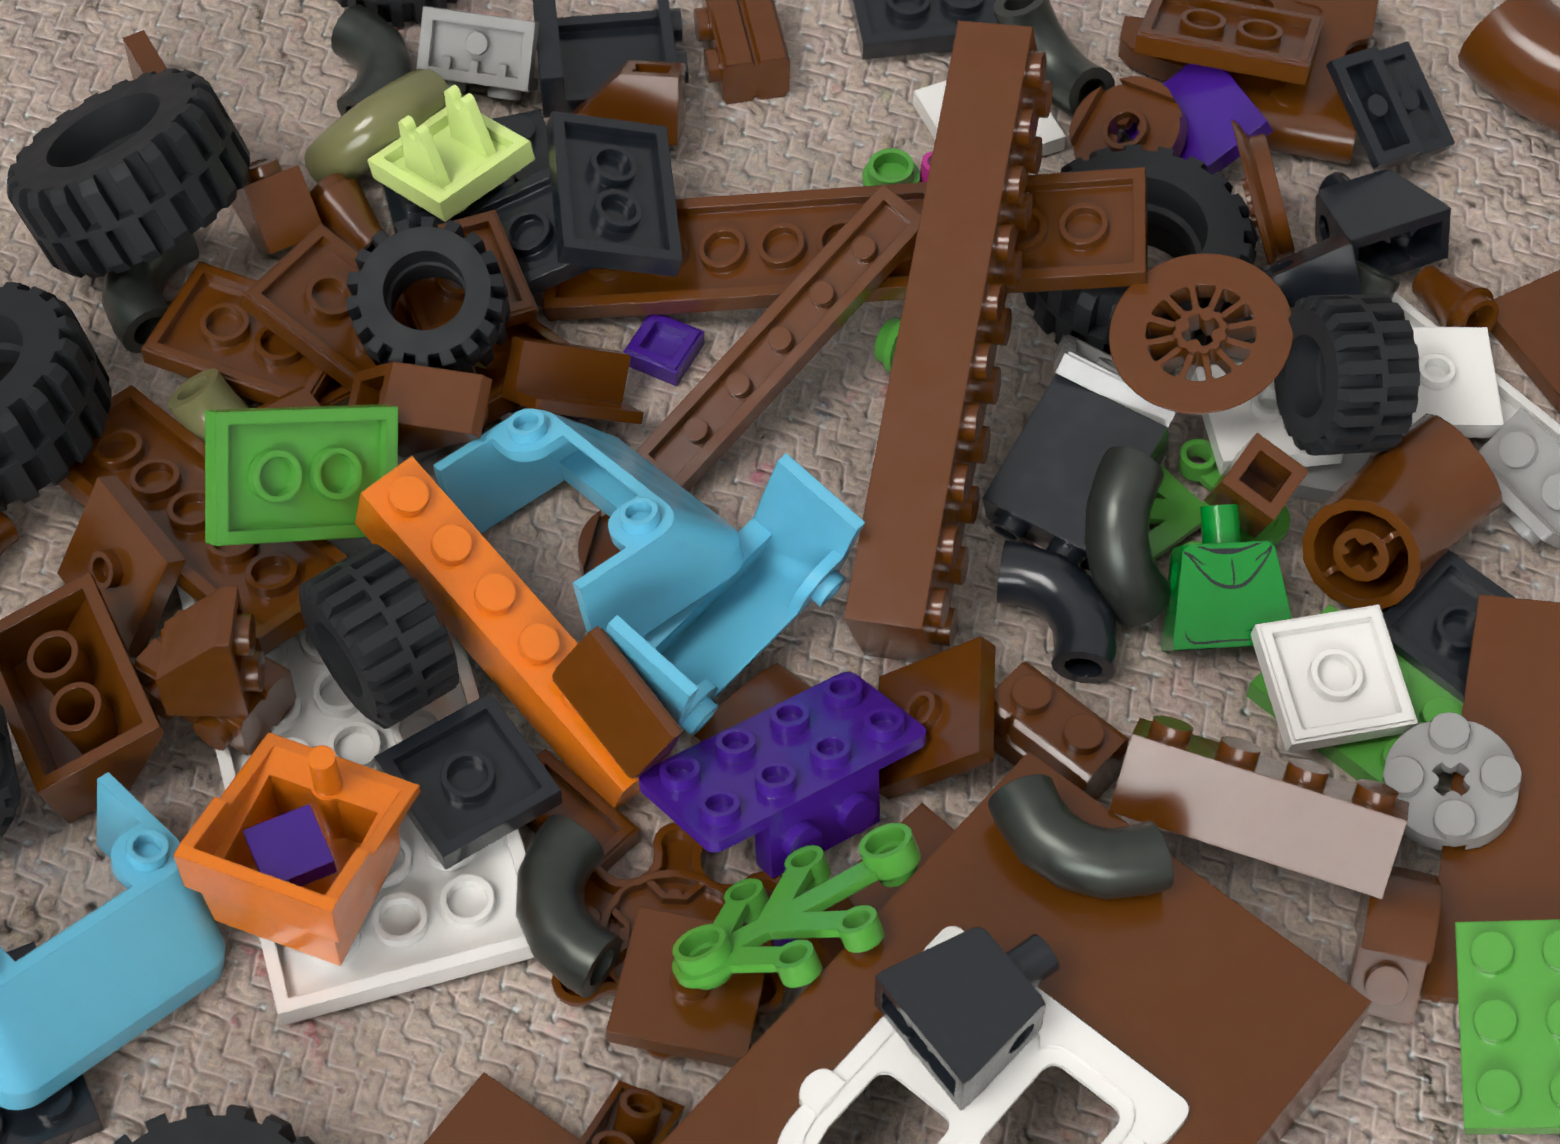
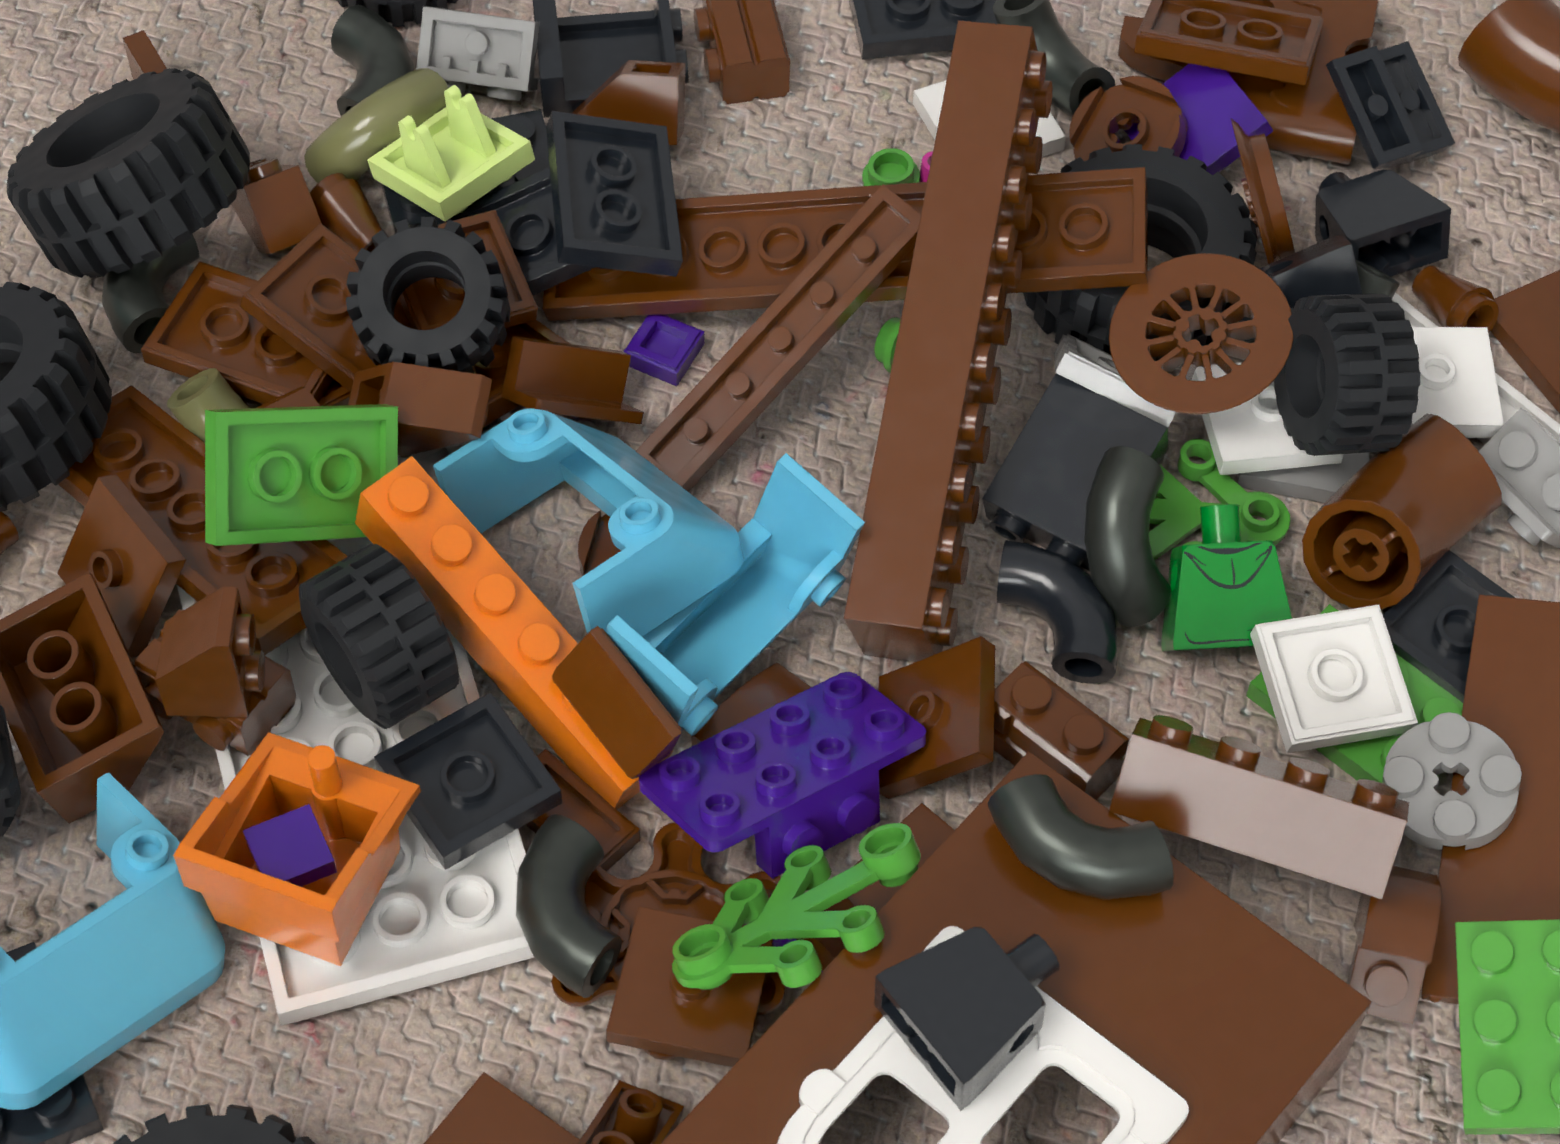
(1258, 481): reddish brown brick -> none

